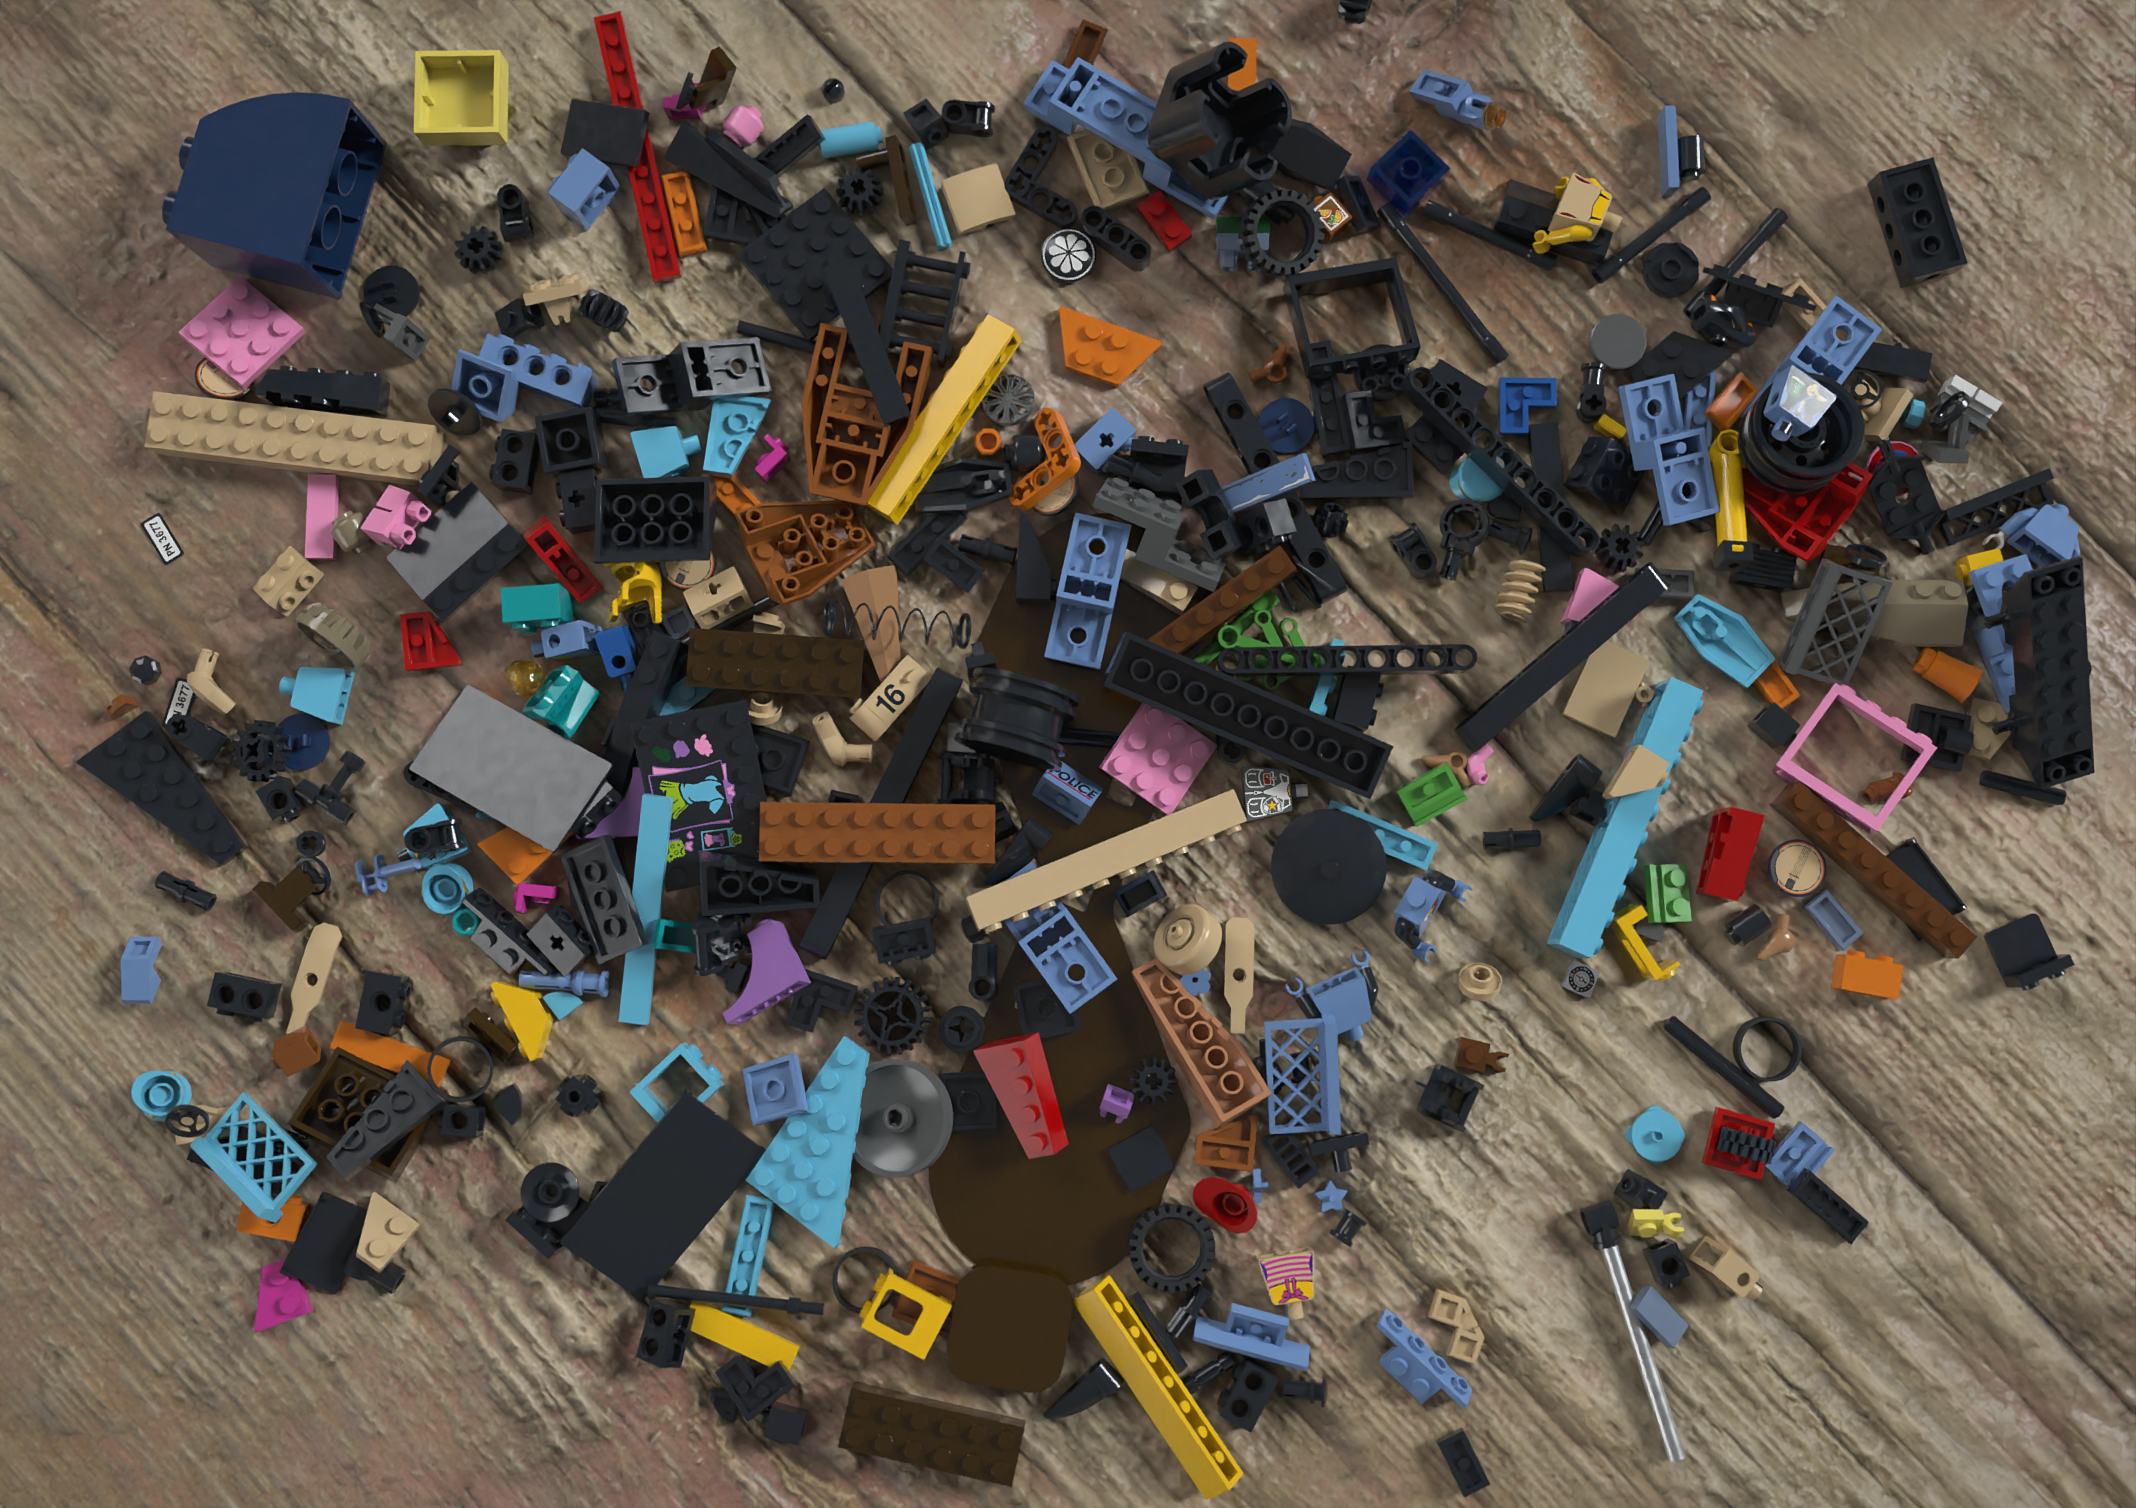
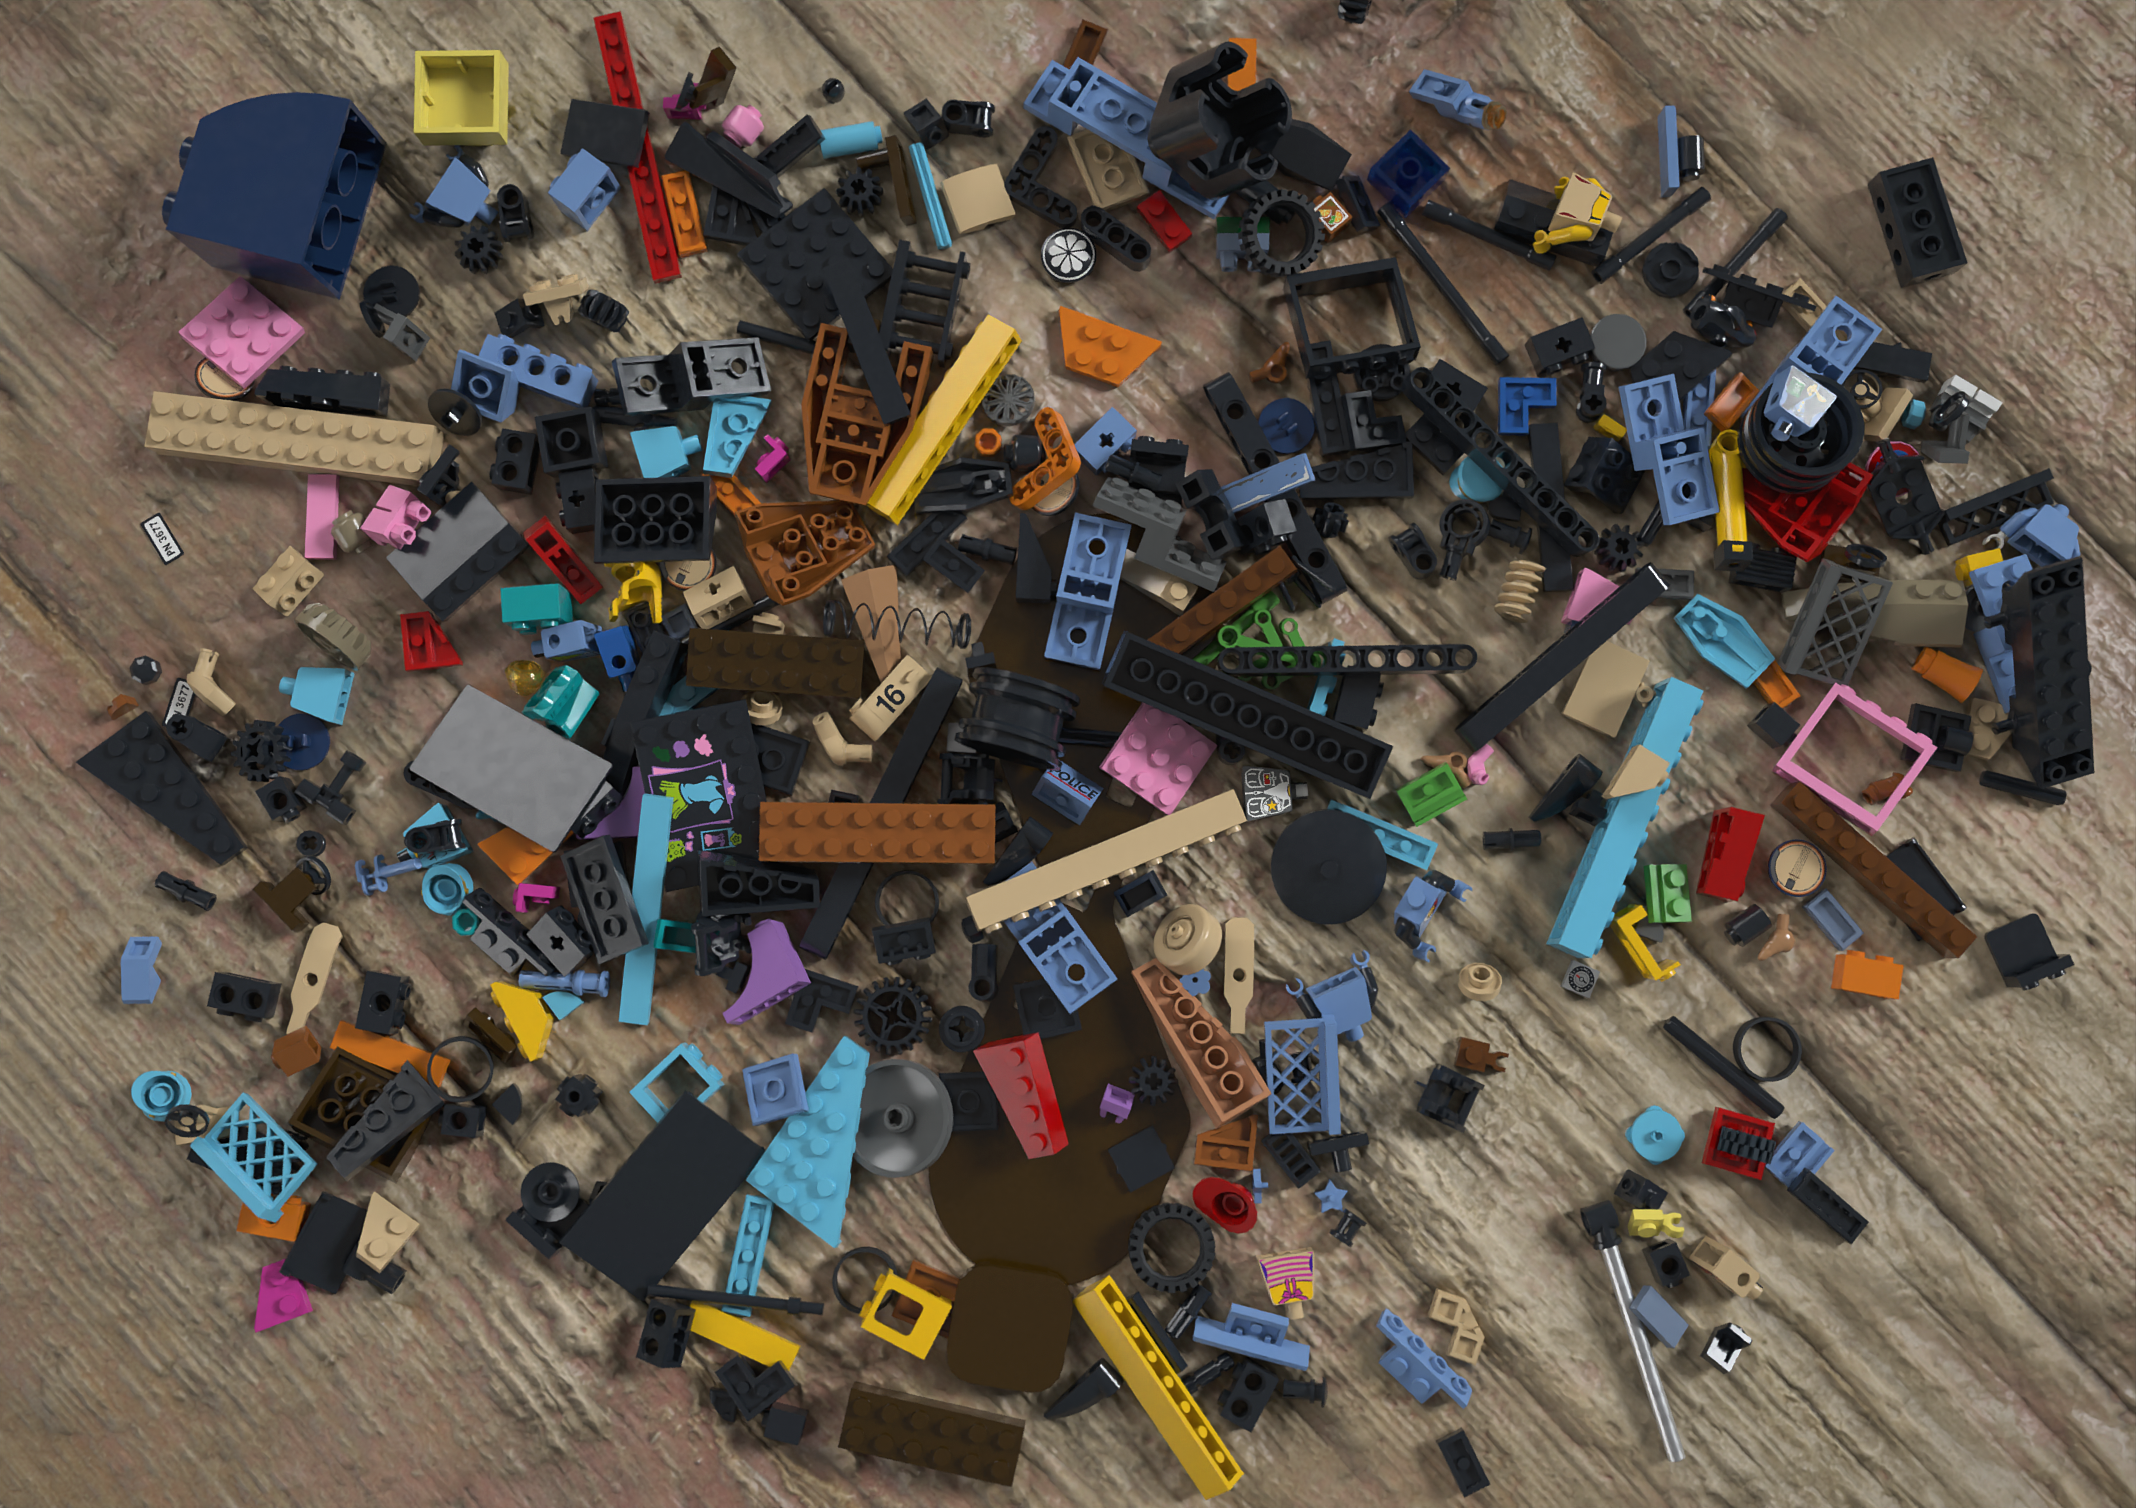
(458, 195): none -> medium blue torso
(1571, 336): none -> black brick
(1725, 1346): none -> black bracket

